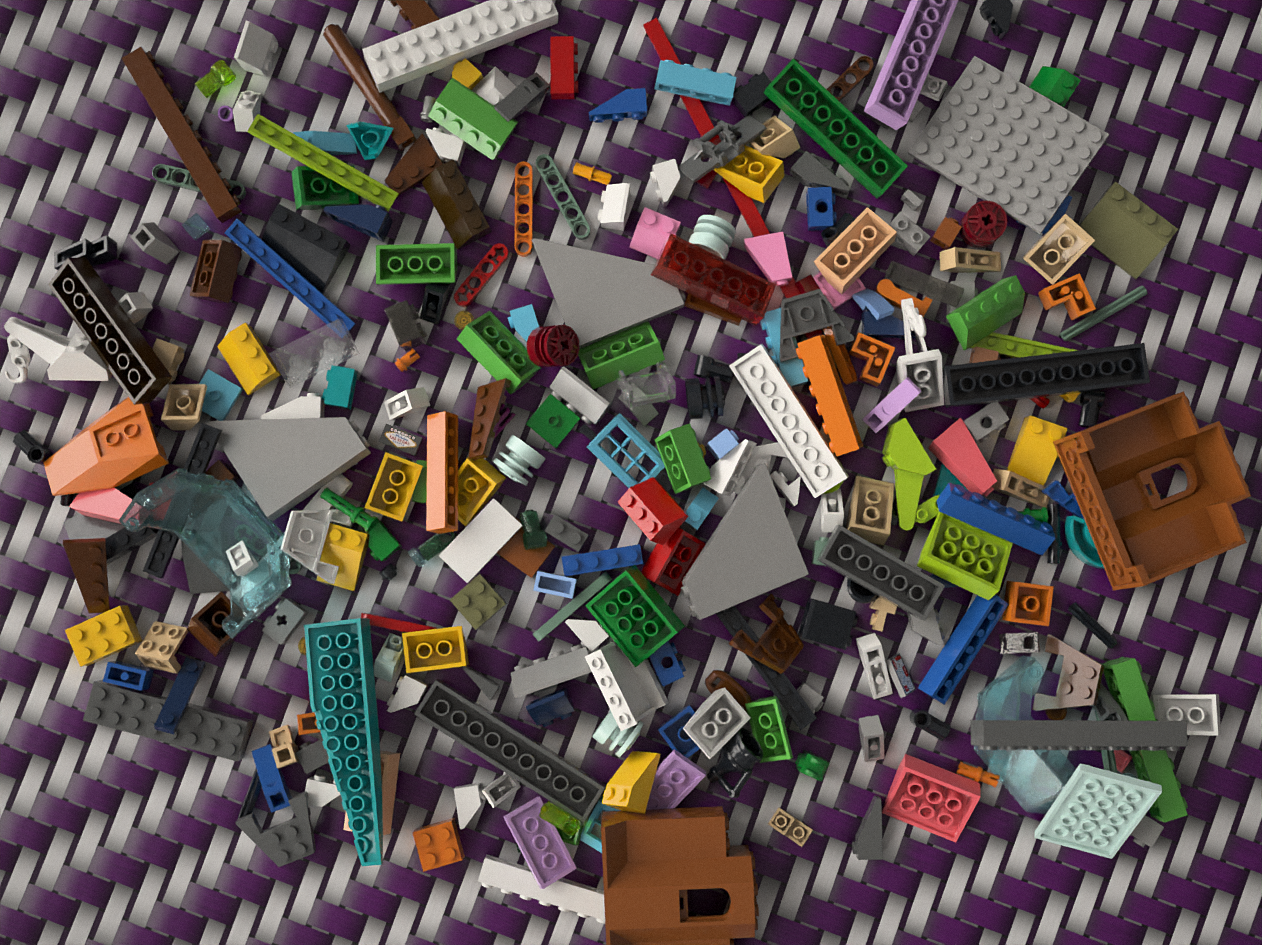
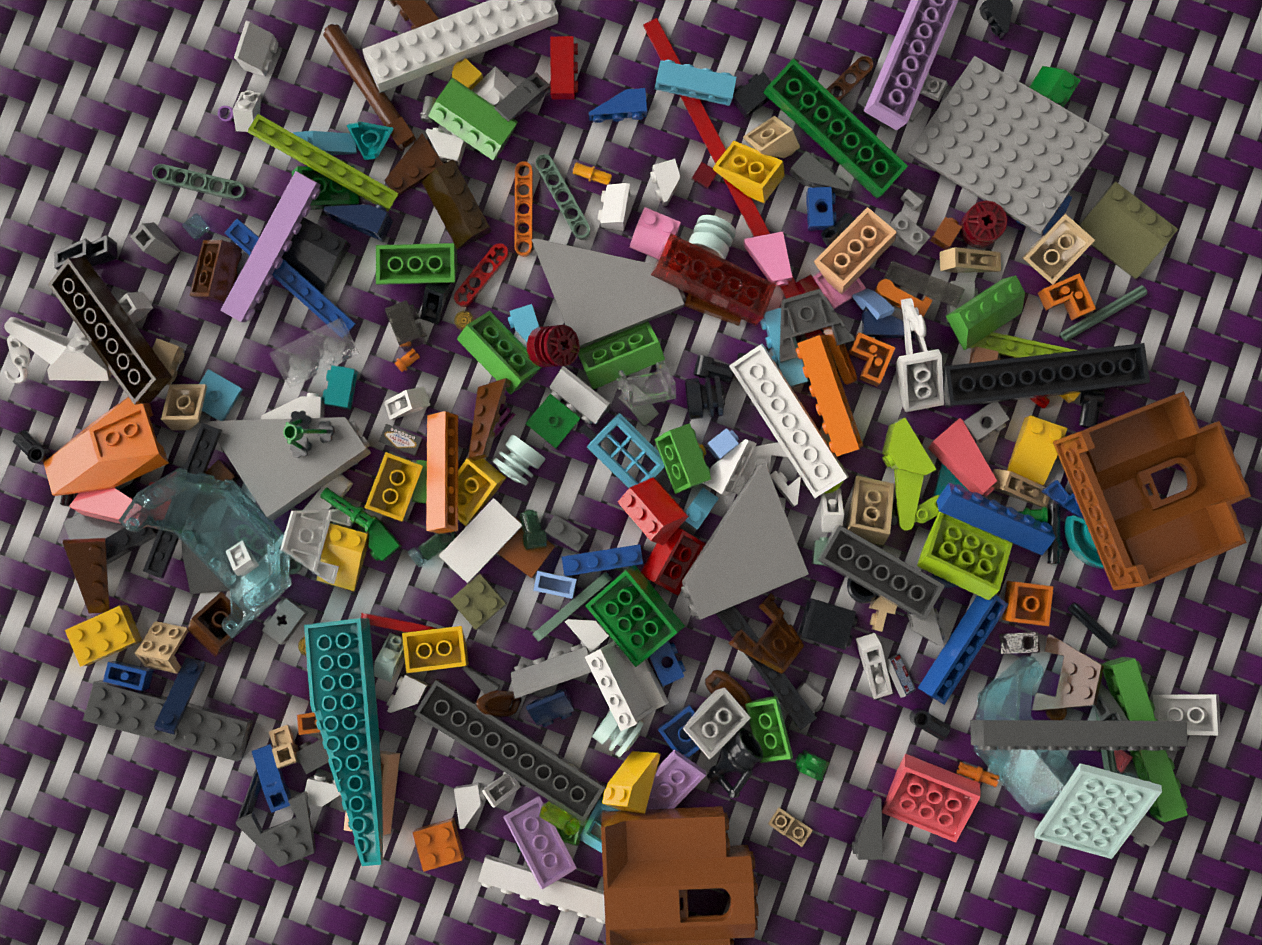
(181, 134): reddish brown brick -> none
(219, 75): clear neon green piece -> none
(248, 358): yellow slope -> none
(270, 247): none -> lavender brick
(298, 427): none -> plant
(388, 572): black plate -> none
(498, 703): none -> reddish brown piece
(723, 152): dark grey piece -> none
(871, 738): light grey slope -> none
(891, 405): lavender slope -> none

